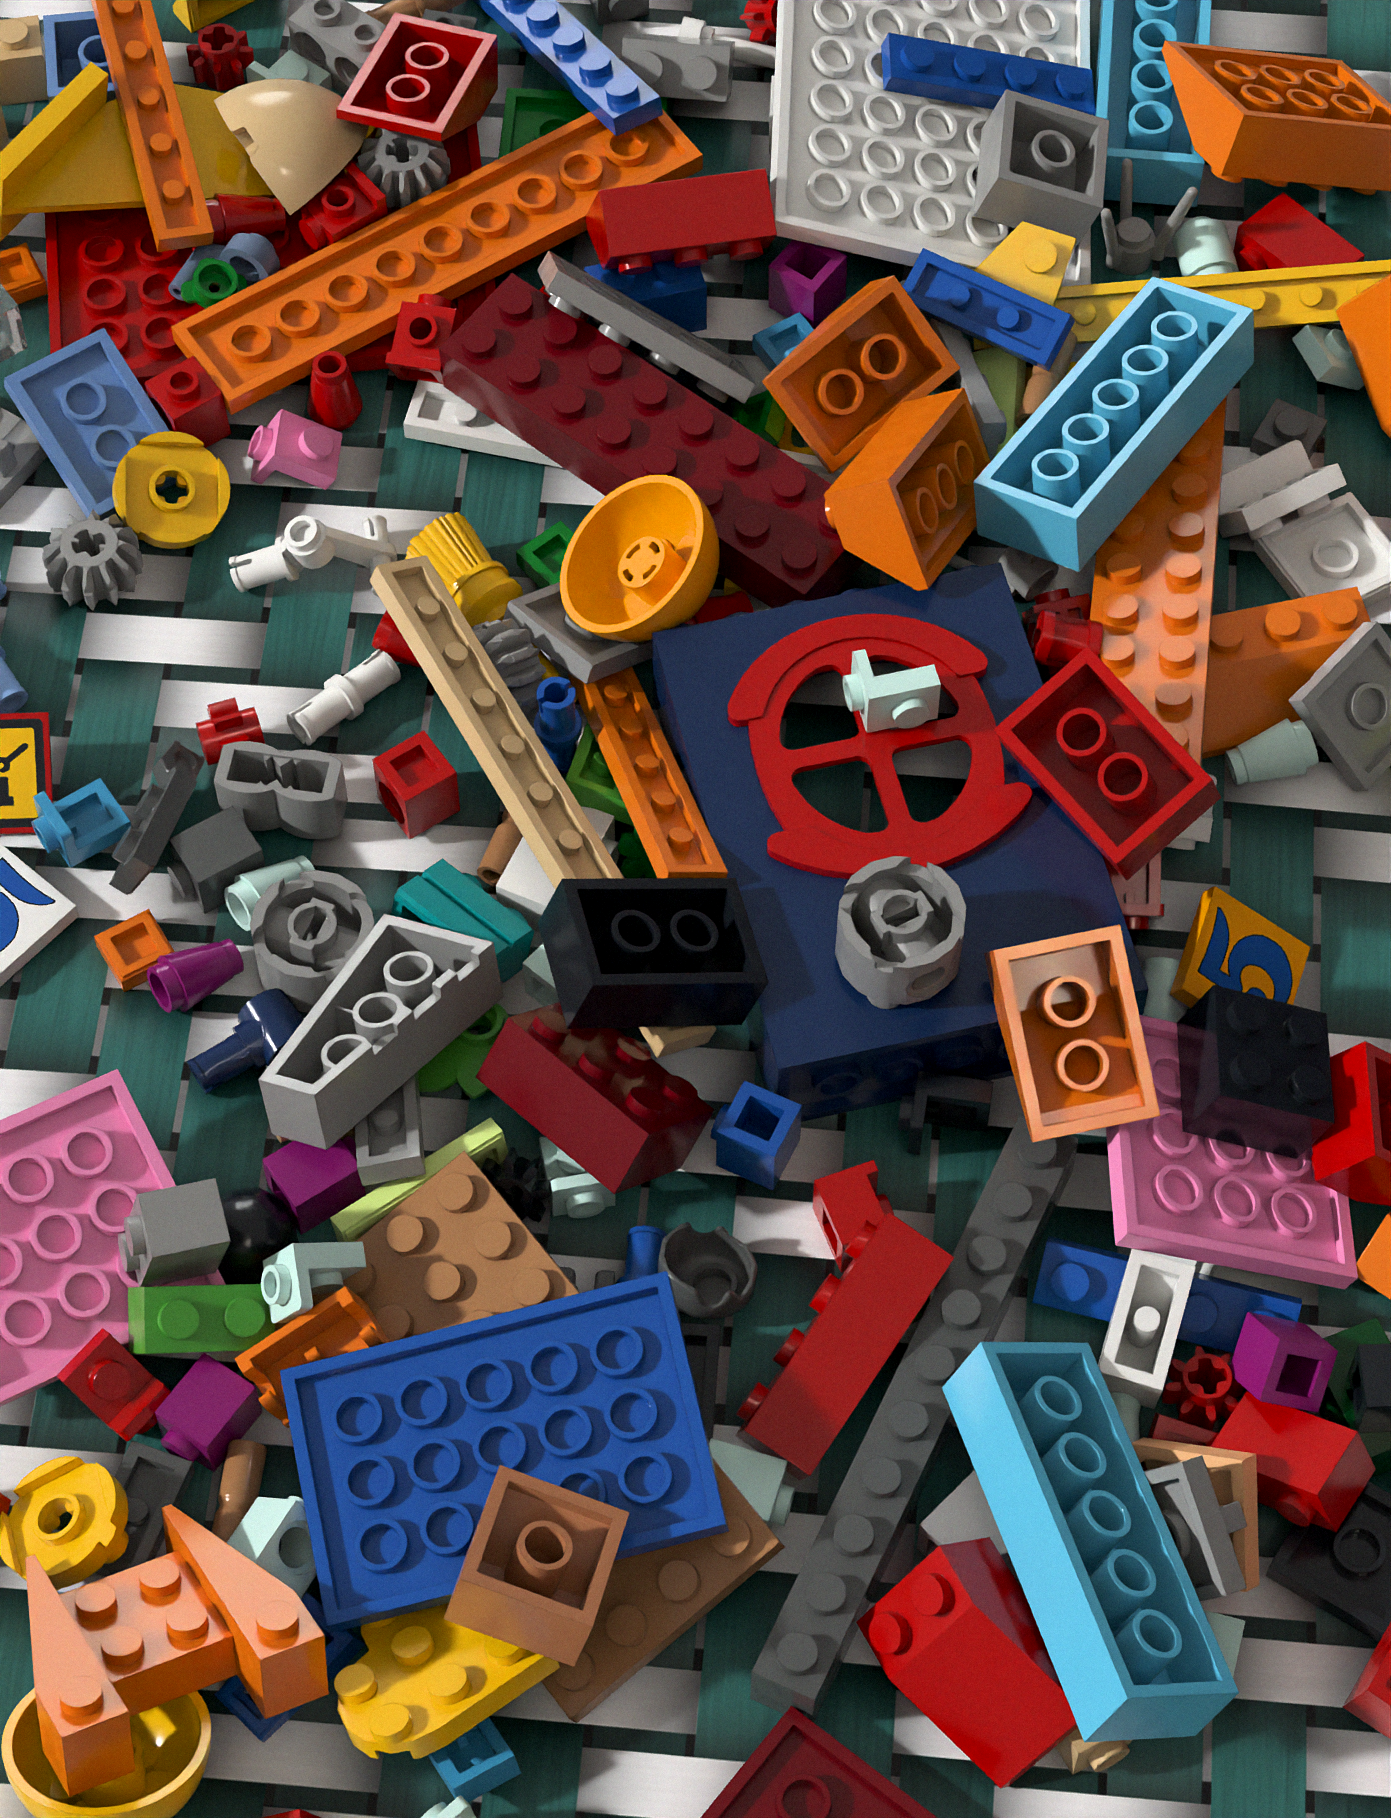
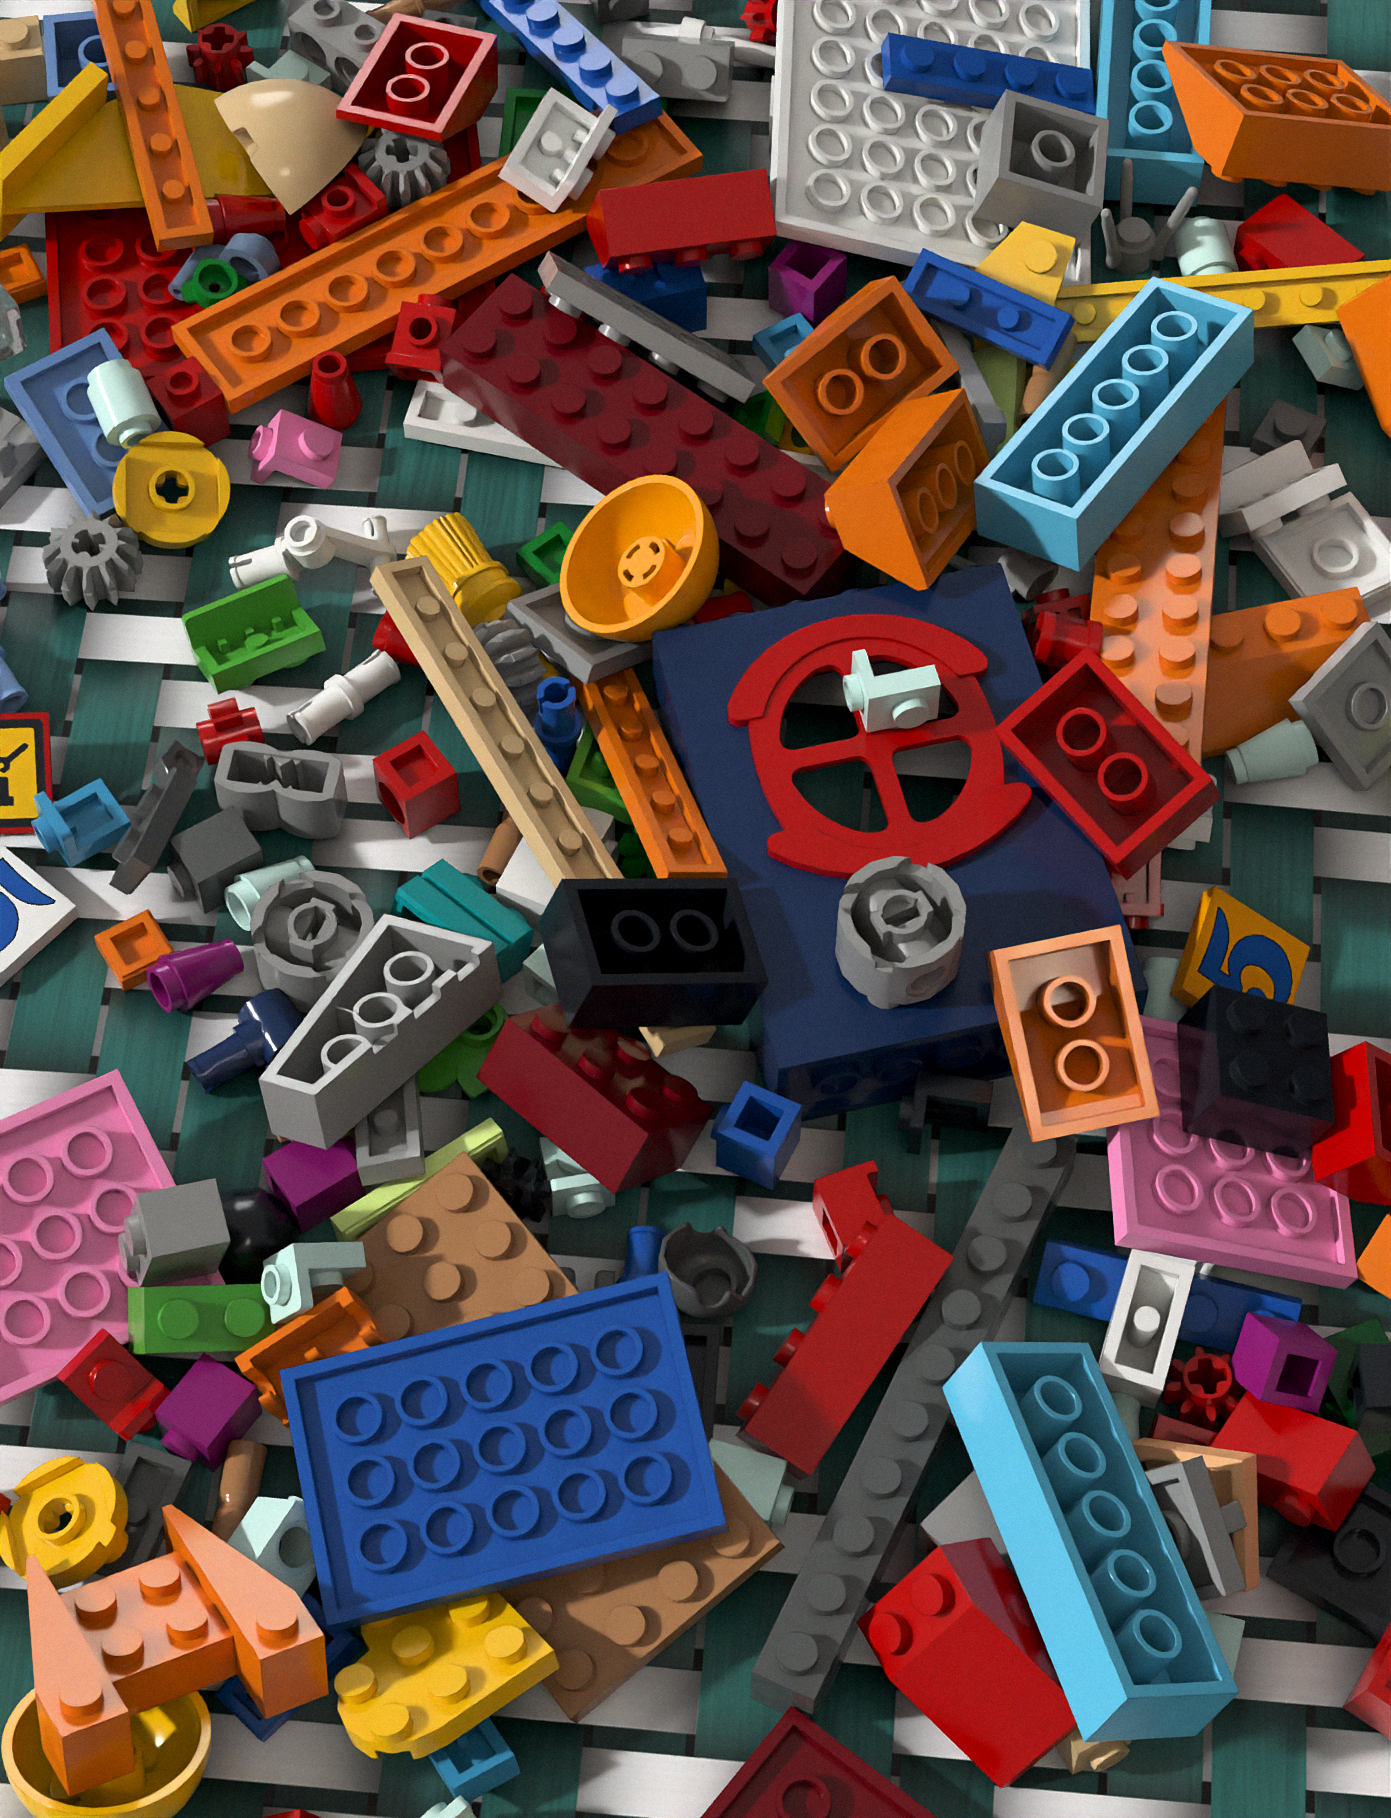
(122, 403): none -> light aqua brick
(251, 634): none -> bright green bracket
(537, 1566): nougat slope -> none
(555, 150): none -> white bracket

